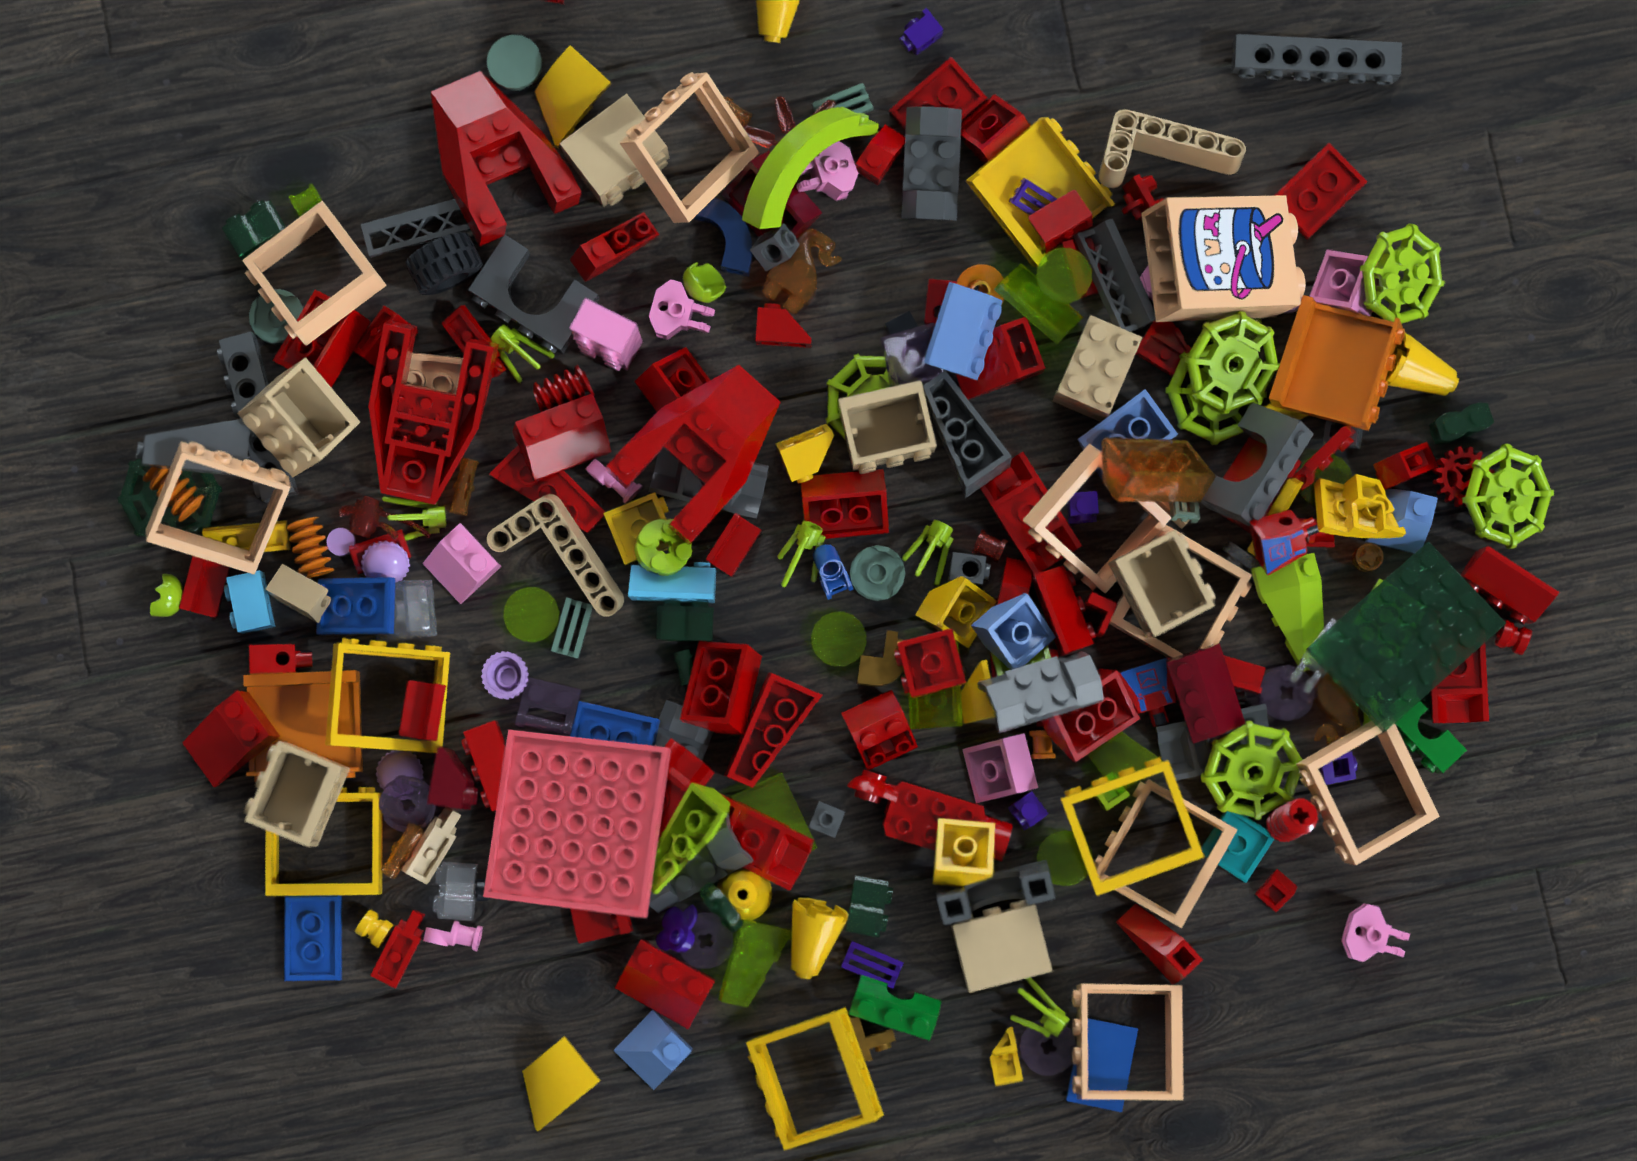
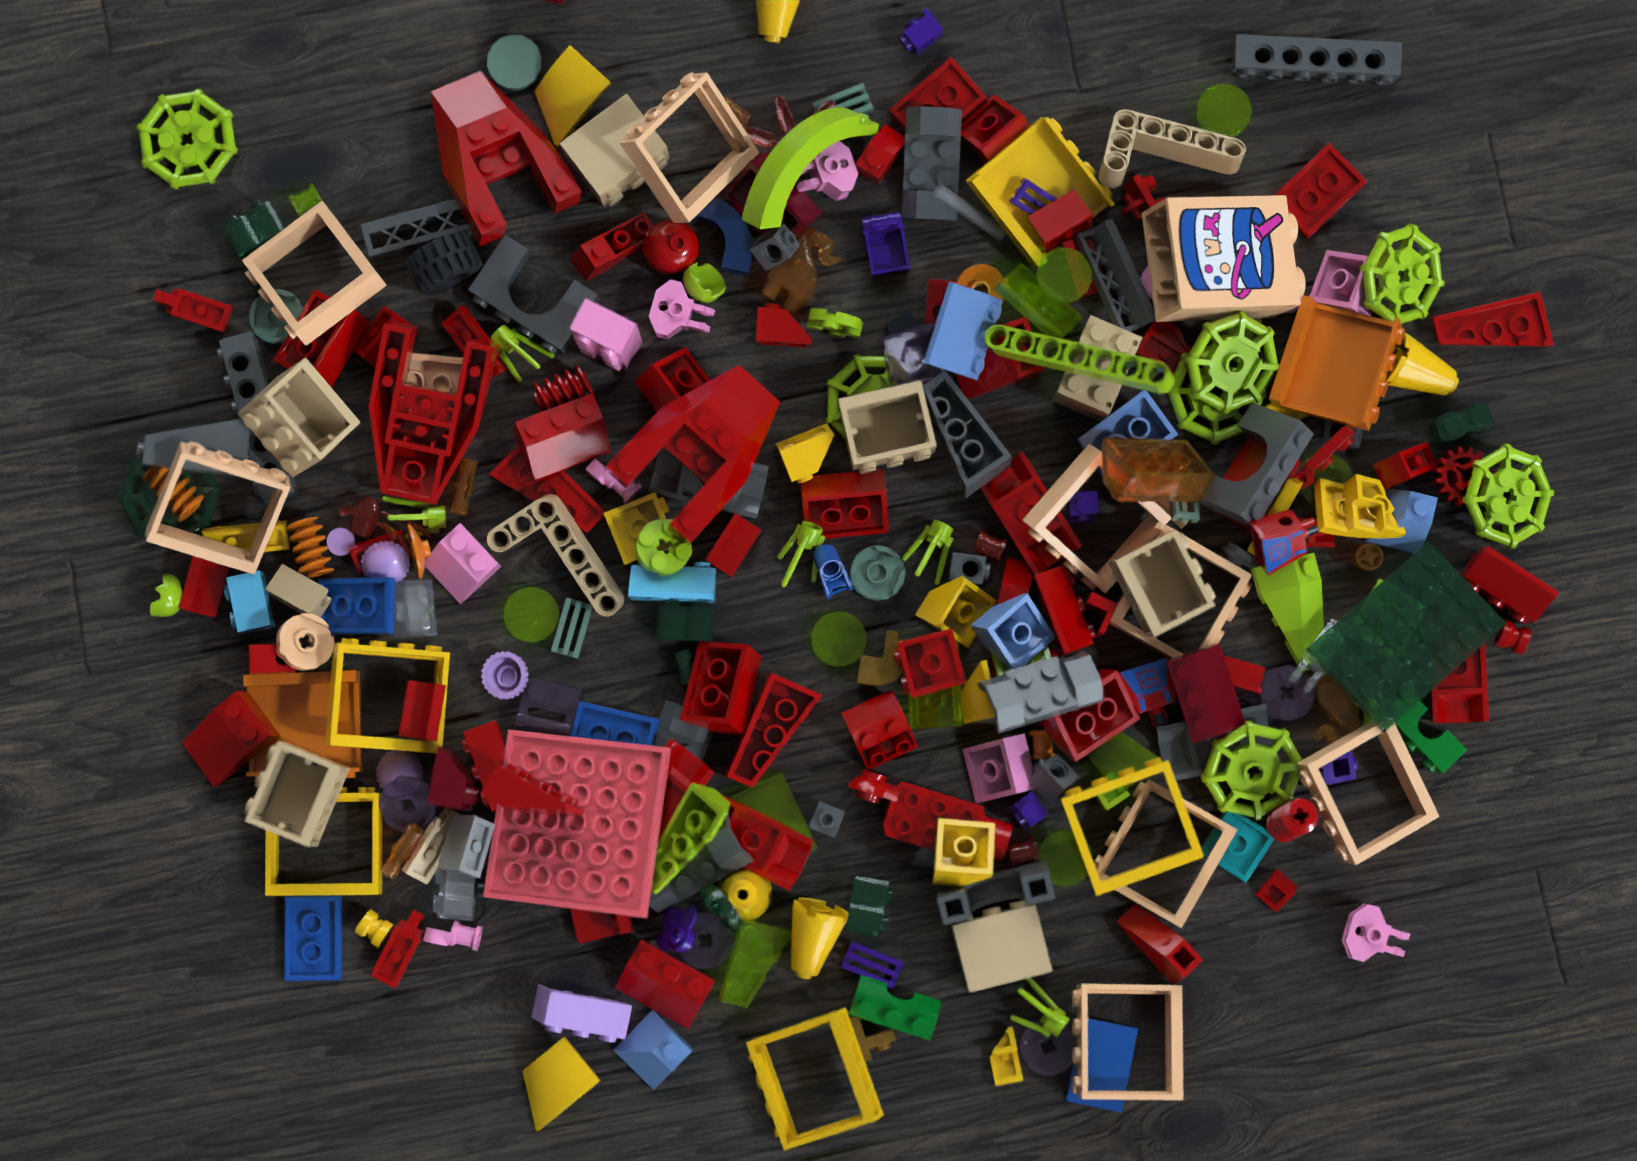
(184, 123): none -> lime plate
(196, 308): none -> red hinge
(290, 648): none -> light nougat plate
(418, 549): none -> orange dish
(466, 845): none -> light grey panel
(521, 792): none -> red slope
(581, 1014): none -> lavender wedge
(670, 247): none -> red cylinder
(837, 324): none -> lime plate
(885, 244): none -> dark purple piece
(969, 212): none -> clear piece
(1022, 852): none -> clear red bush
(1053, 778): none -> dark grey brick
(1087, 367): none -> lime beam
(1224, 110): none -> clear neon green tile
(1501, 323): none -> red wing

